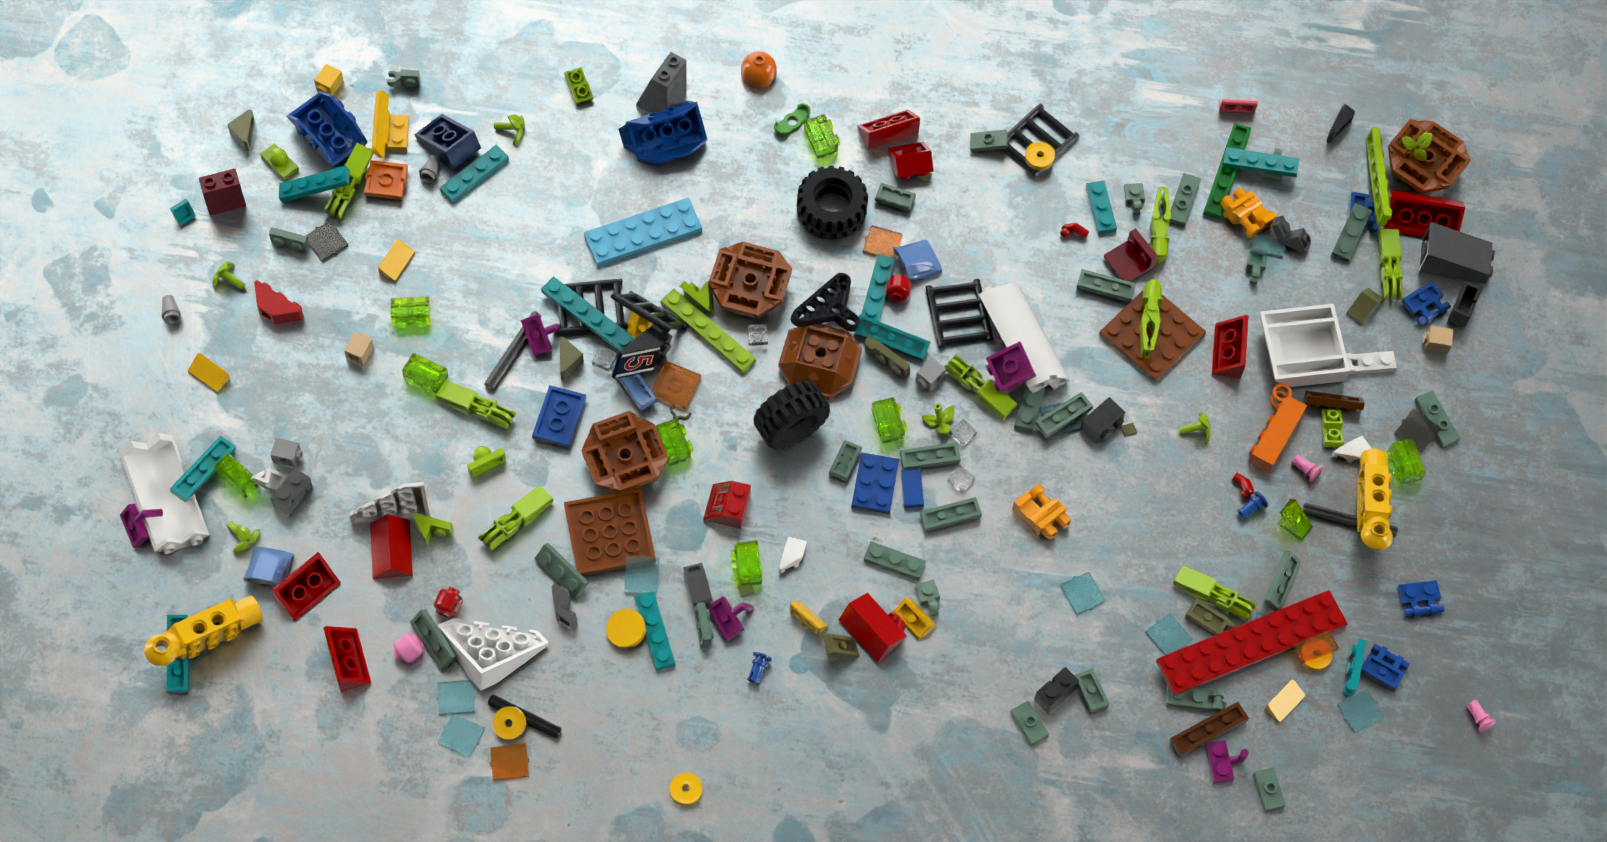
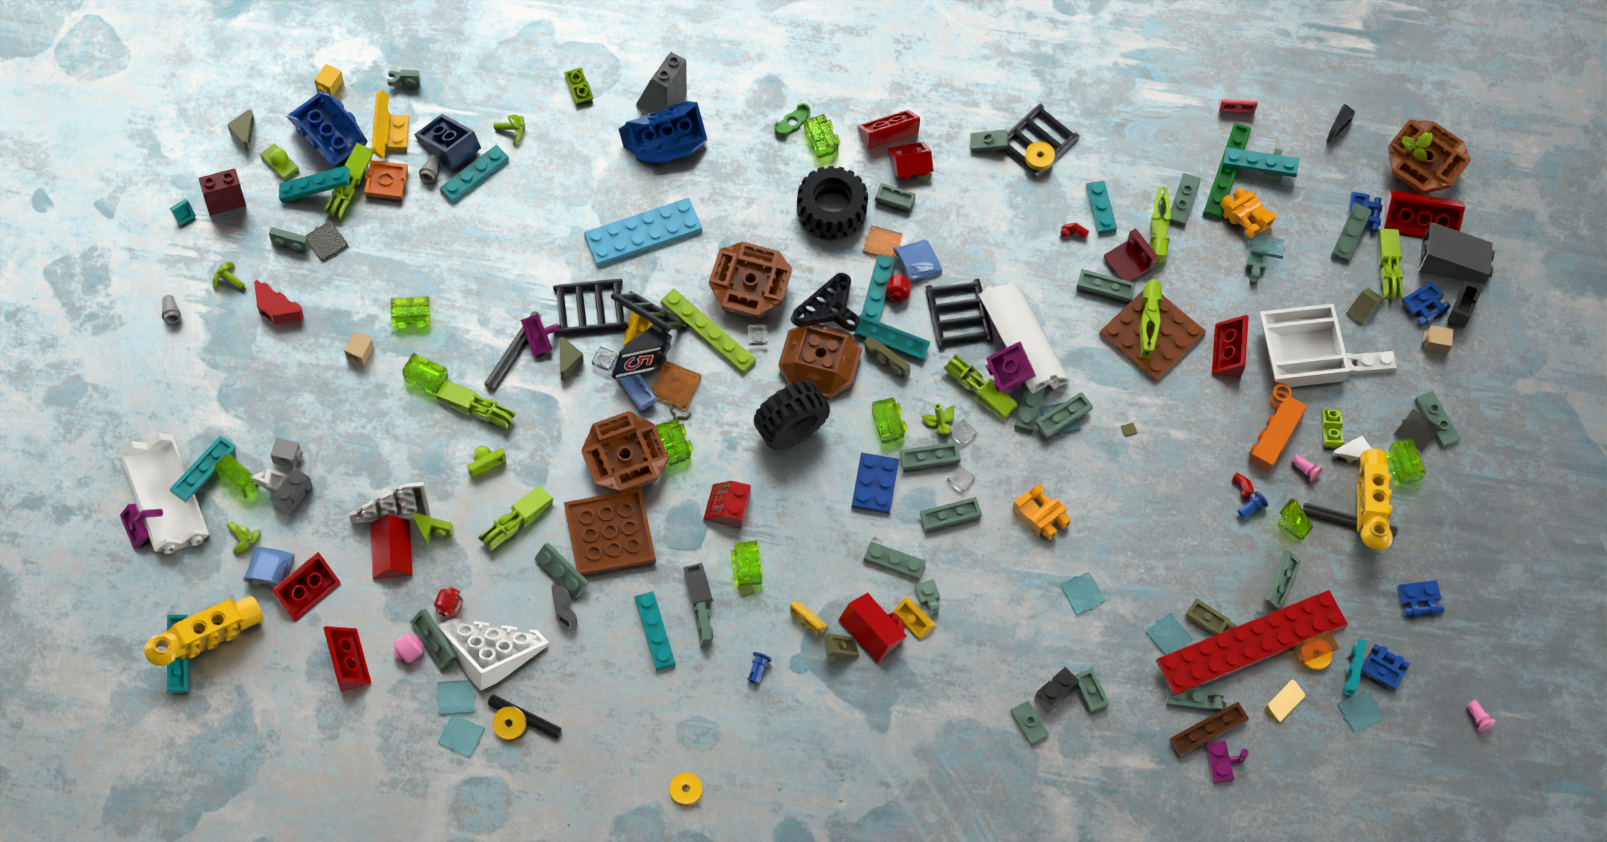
(208, 372): yellow slope -> none
(395, 260): yellow slope -> none
(509, 762): clear orange piece -> none
(559, 416): blue plate -> none
(587, 314): teal plate -> none
(626, 628): yellow tile -> none
(641, 573): clear light blue piece -> none
(703, 295): lime slope -> none
(727, 618): magenta plate -> none
(758, 69): orange cylinder -> none
(792, 553): white slope -> none
(845, 460): sand green plate -> none
(912, 488): blue tile -> none
(930, 374): light grey brick -> none
(1102, 420): pearl dark grey piece -> none
(1135, 195): sand green plate -> none
(1202, 425): lime plant -> none
(1209, 590): lime arm -> none
(1269, 789): sand green plate -> none
(1294, 239): dark grey slope -> none
(1334, 401): reddish brown plate -> none
(1378, 177): lime plate -> none

